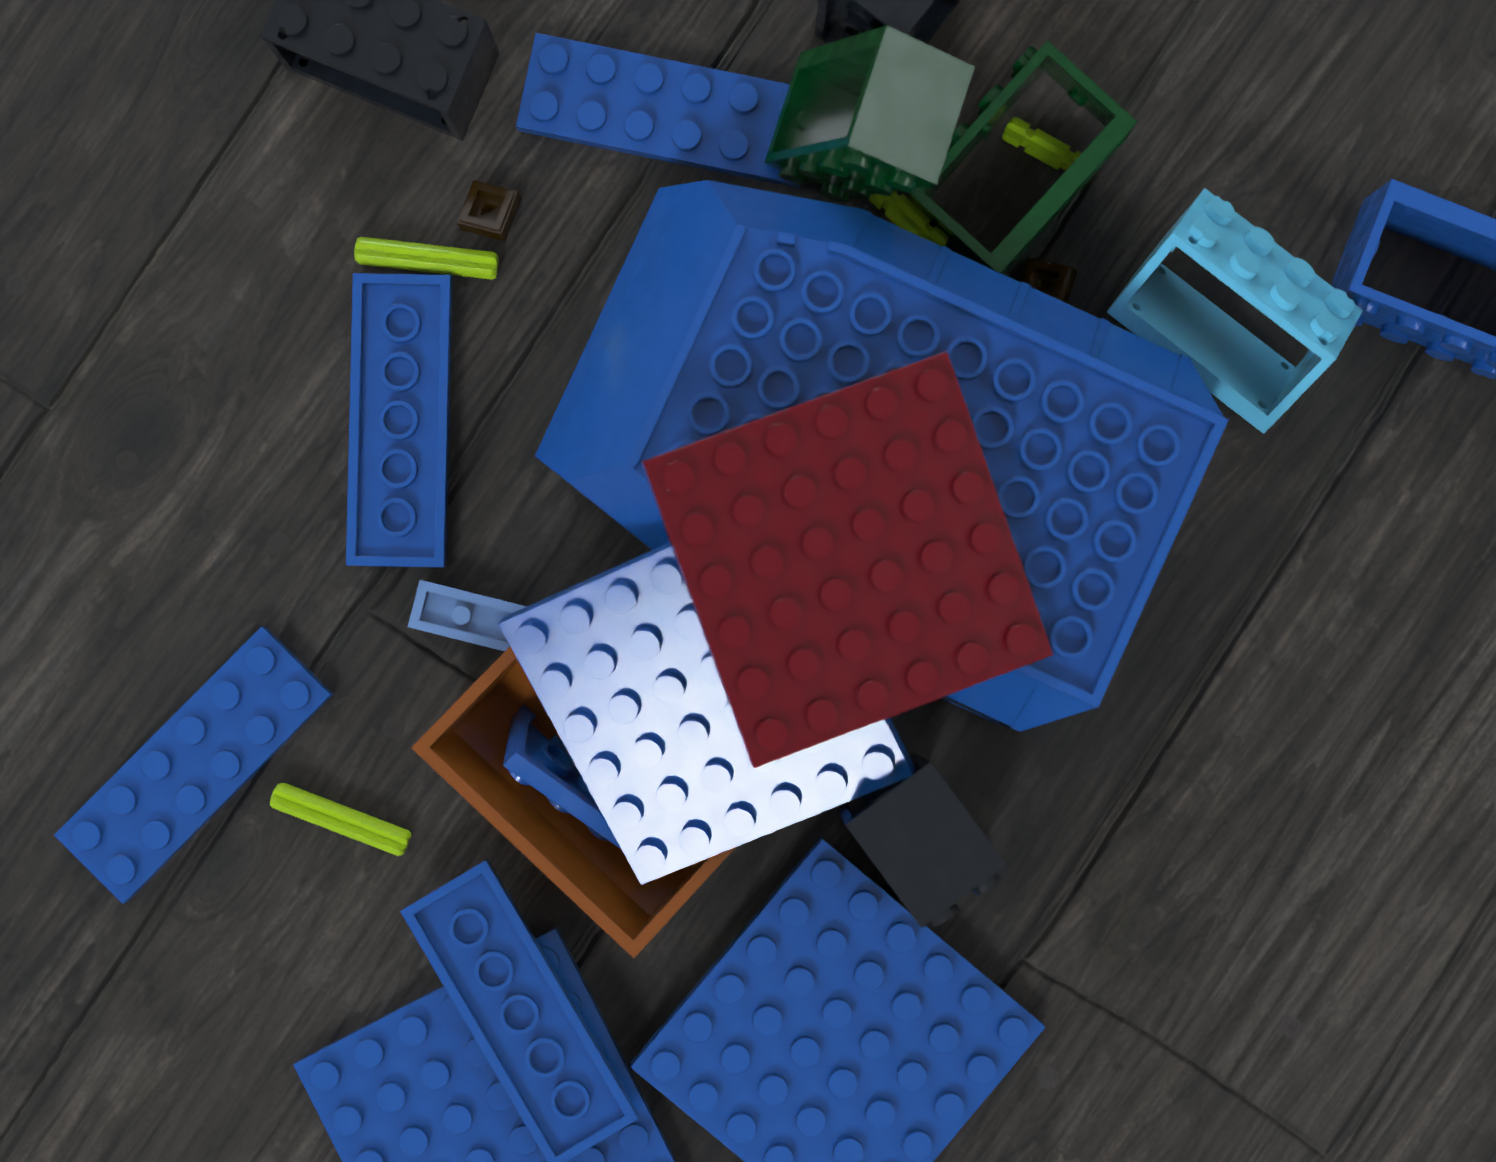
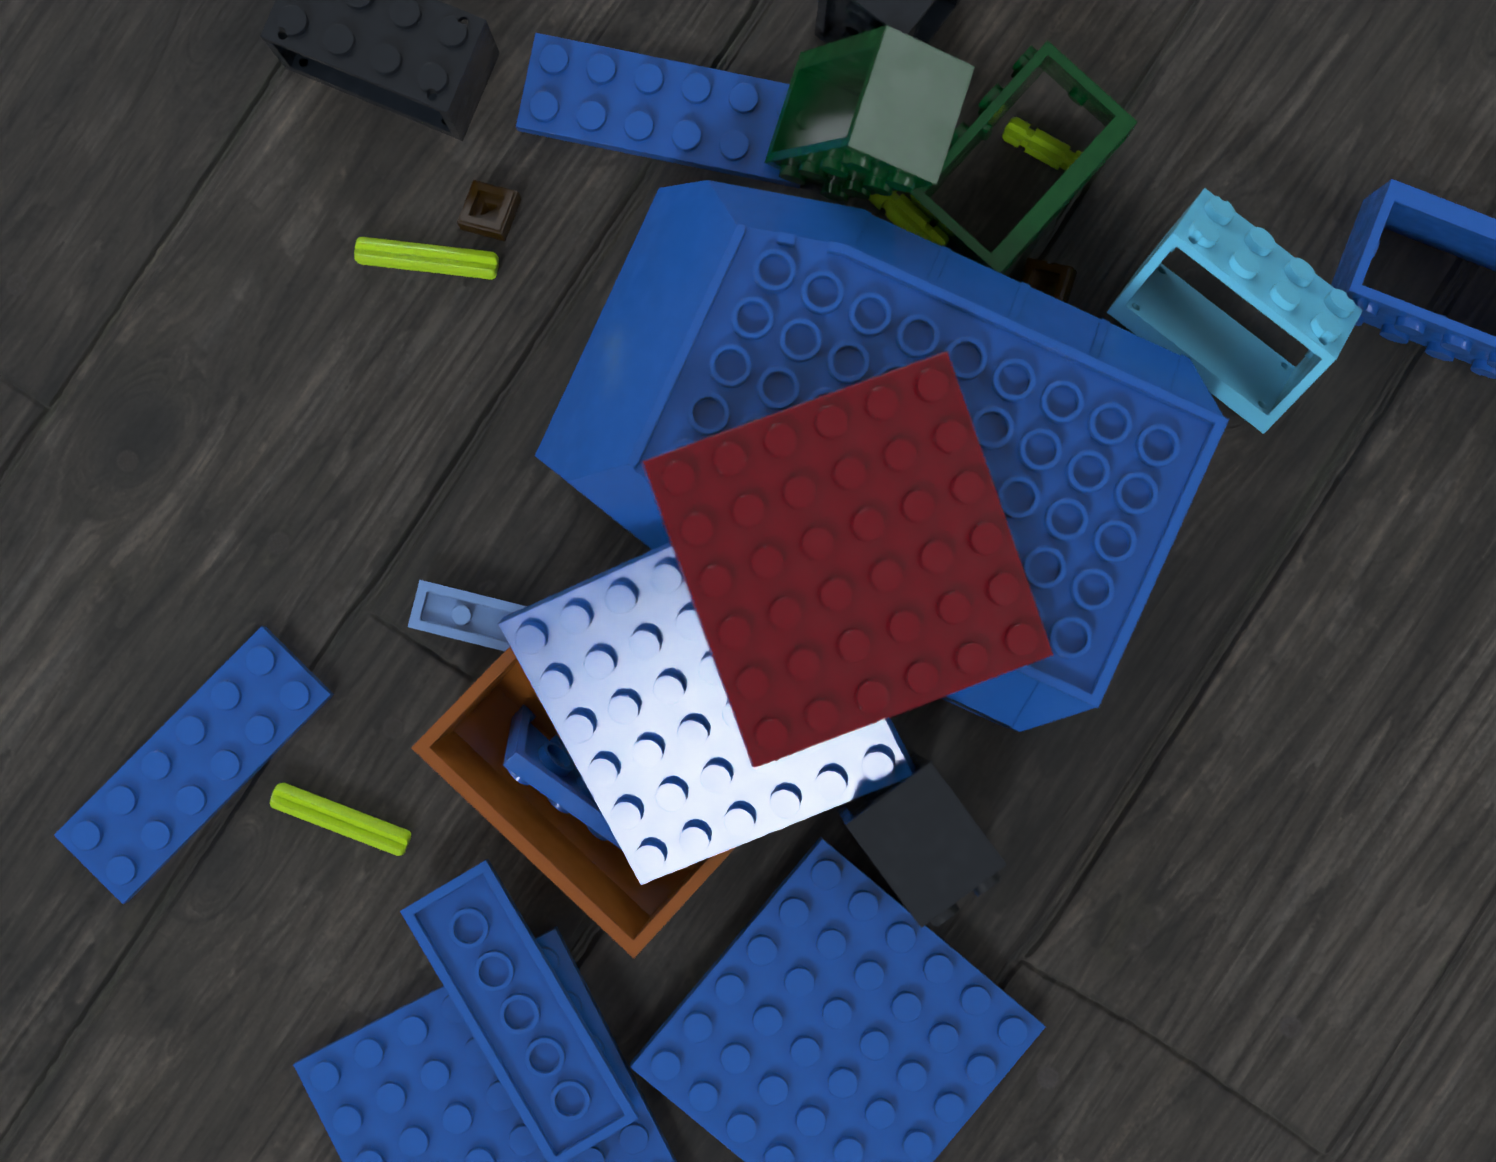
(399, 420): blue plate -> none

